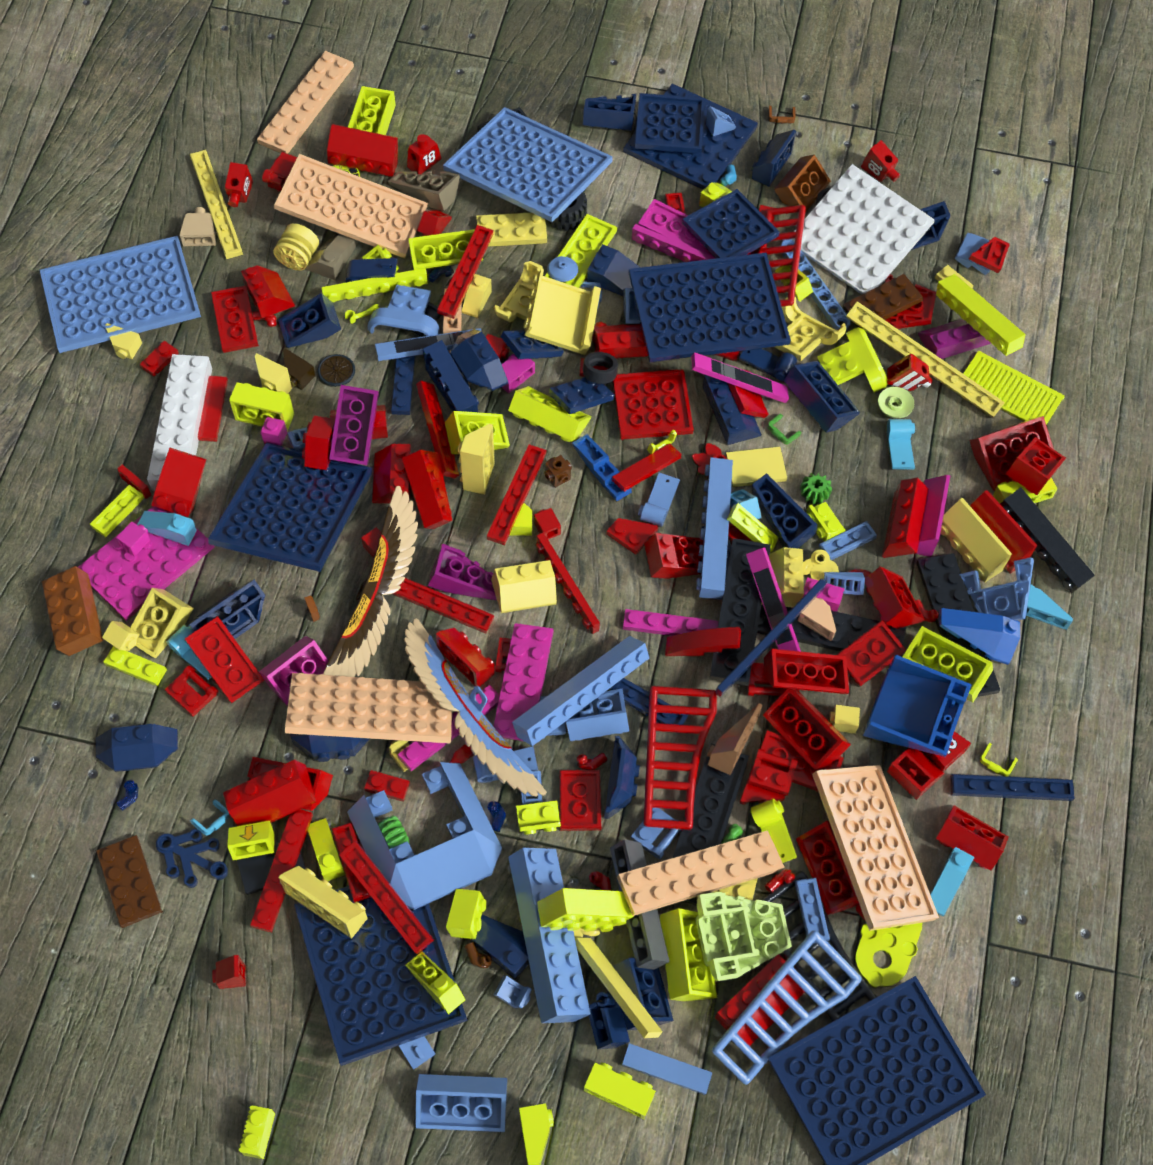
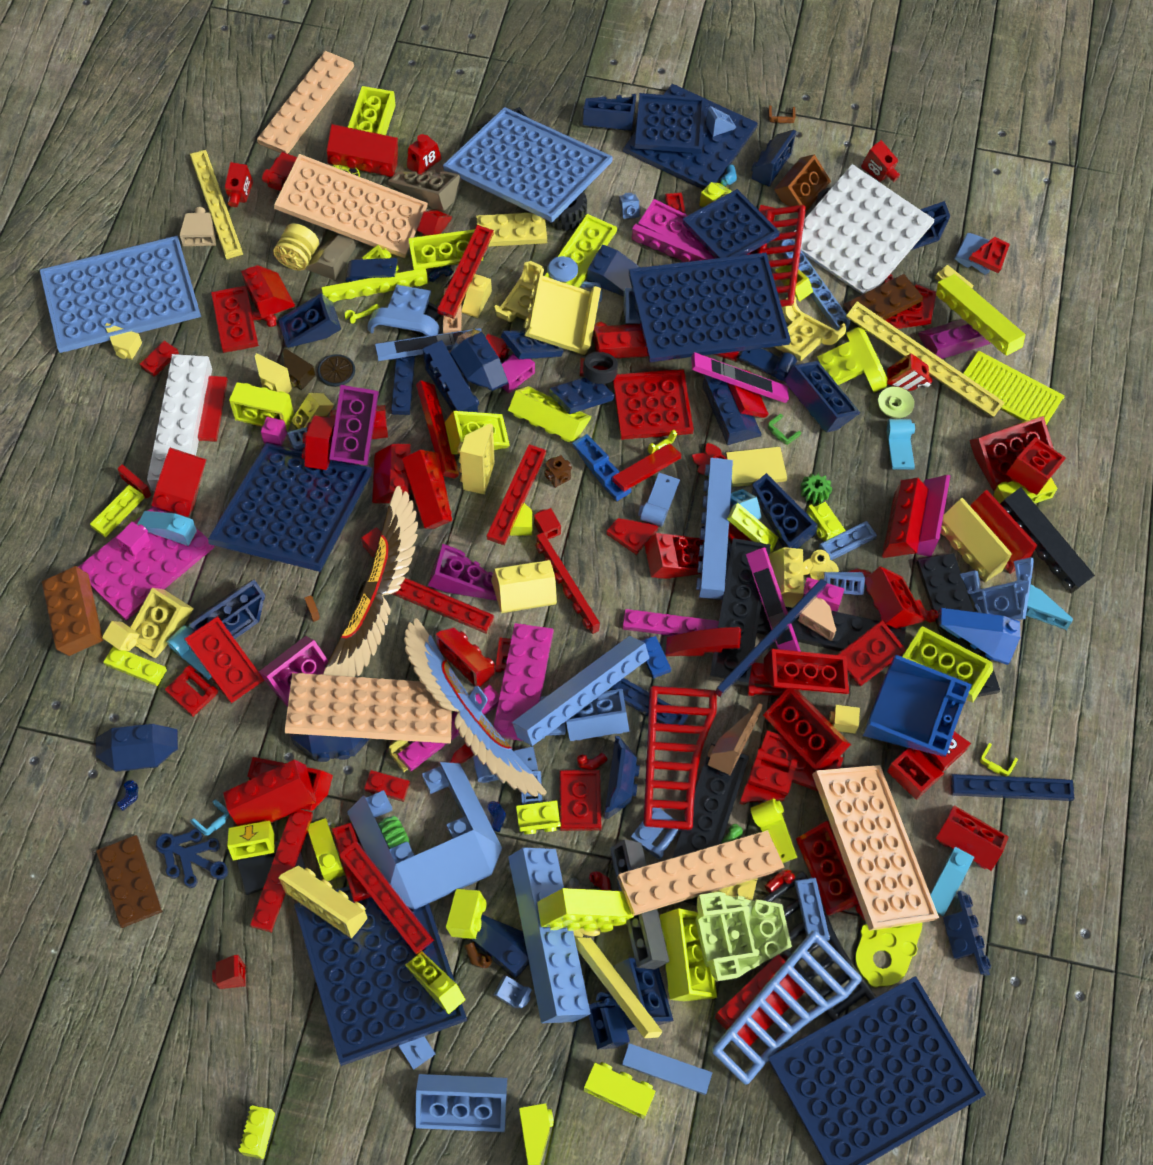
(314, 404): none -> light yellow slope
(630, 205): none -> medium blue bracket
(657, 660): none -> blue plate
(964, 934): none -> dark blue bracket

